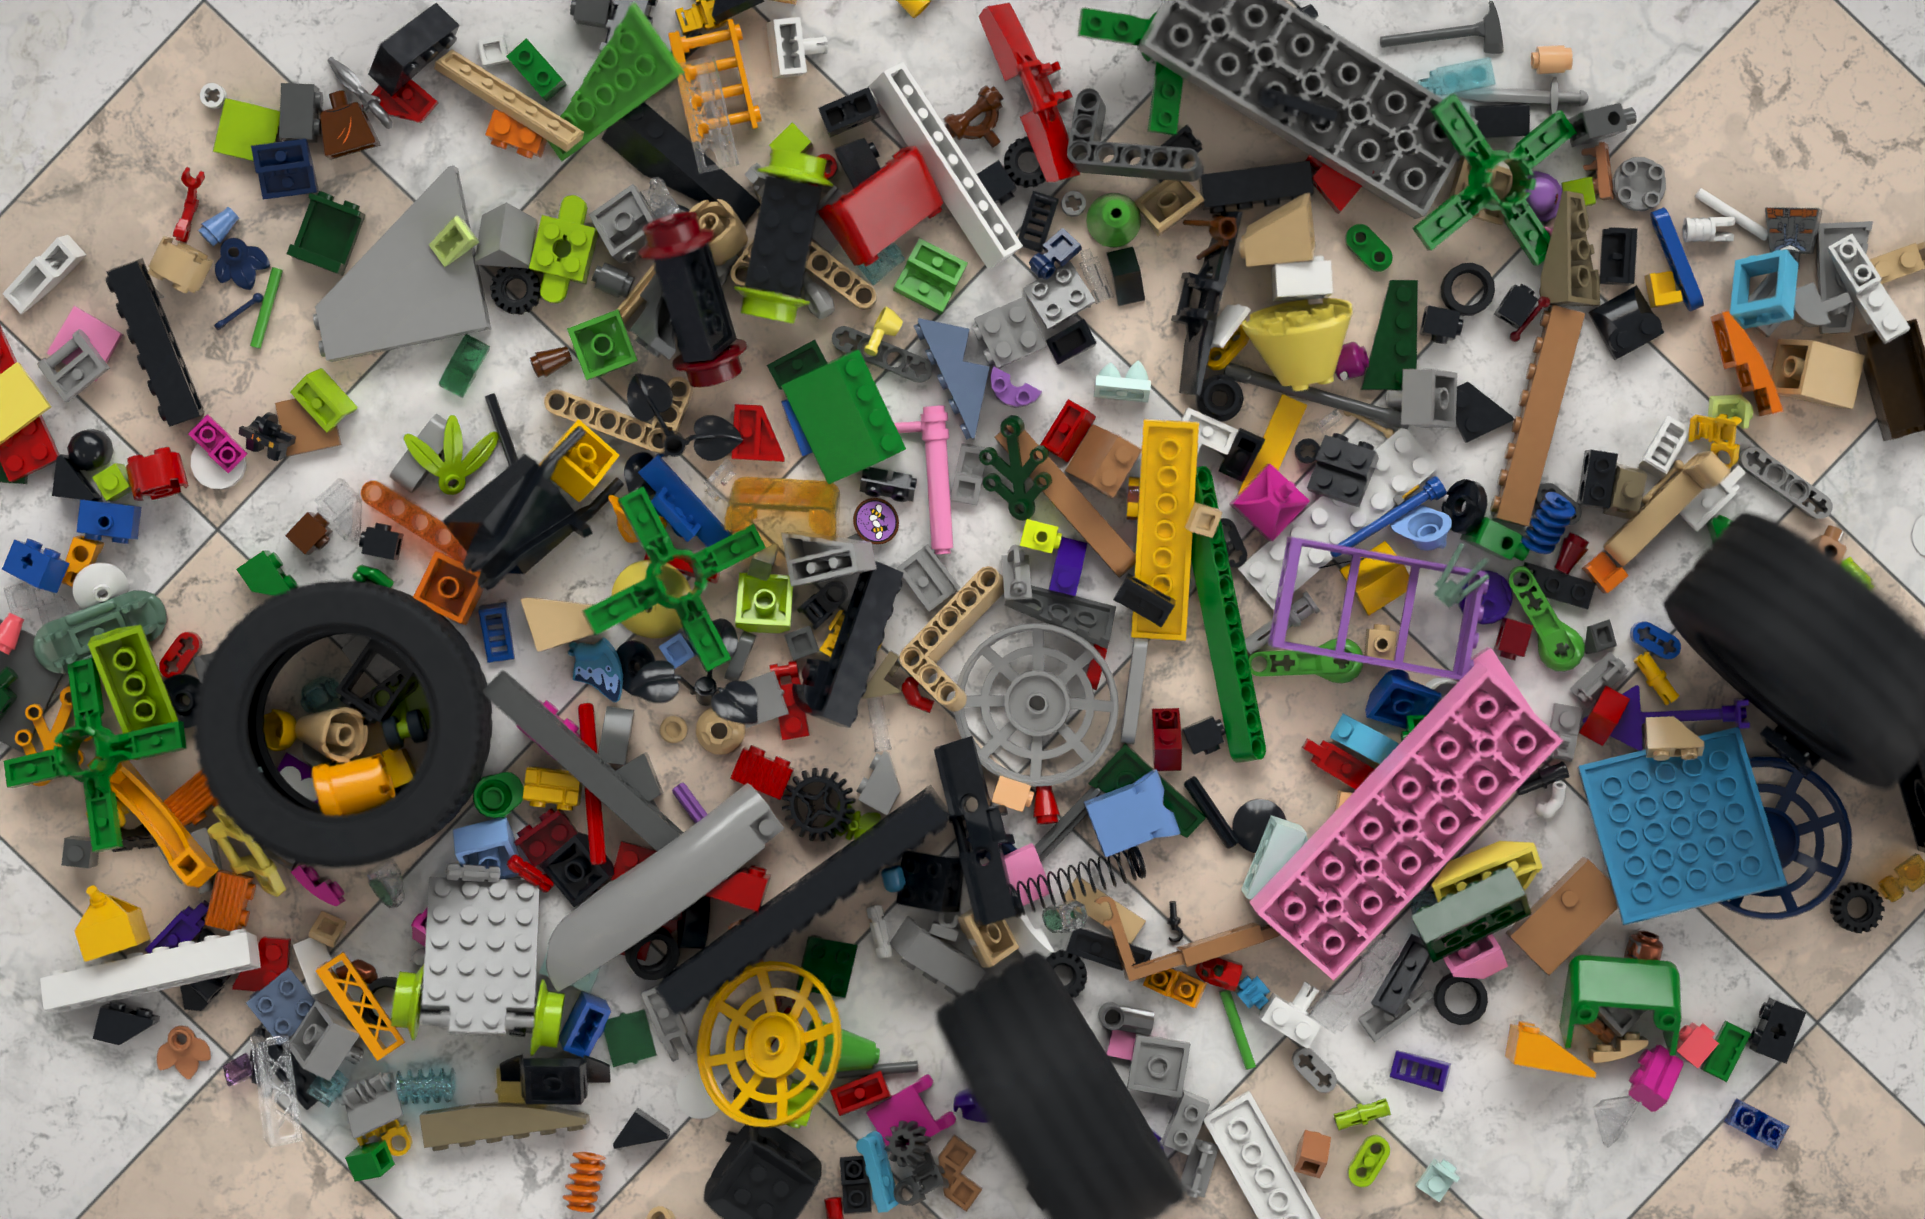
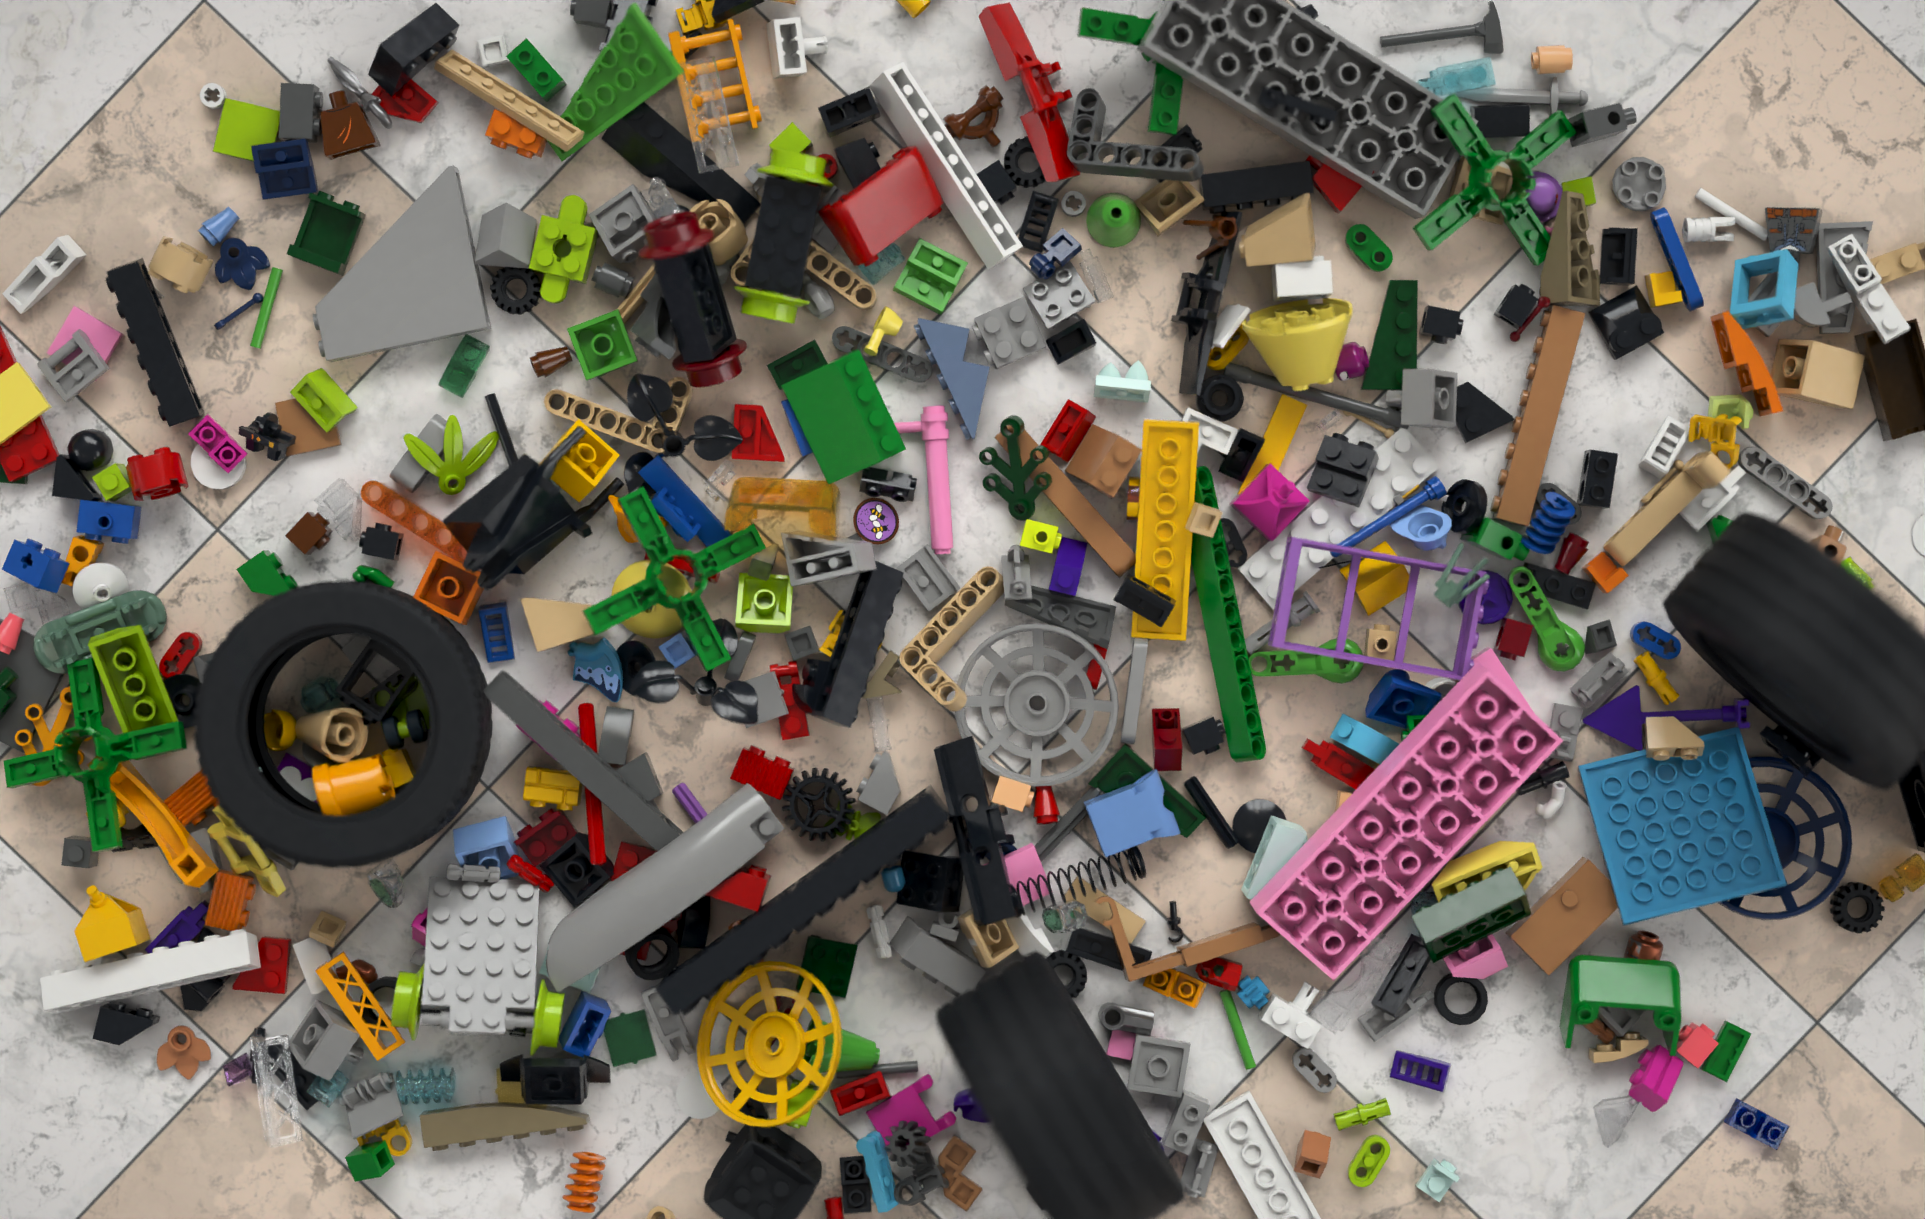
(183, 227): red piece -> none
(281, 1004): sand blue hinge -> none
(326, 891): dark pink slope -> none
(453, 241): yellowish green slope -> none
(498, 794): green hat -> none
(641, 1129): black slope -> none
(673, 729): tan tile -> none
(722, 746): tan piece -> none
(822, 604): black piece -> none
(913, 697): red arm -> none
(968, 475): light grey slope -> none
(1009, 394): medium lavender cylinder -> none
(1126, 276): black slope -> none
(1306, 442): black bush -> none
(1482, 274): black tyre -> none
(1534, 1049): light orange slope -> none
(1603, 183): nougat plate -> none
(1604, 715): red slope -> none
(1626, 492): dark tan torso -> none
(1774, 1044): black brick -> none

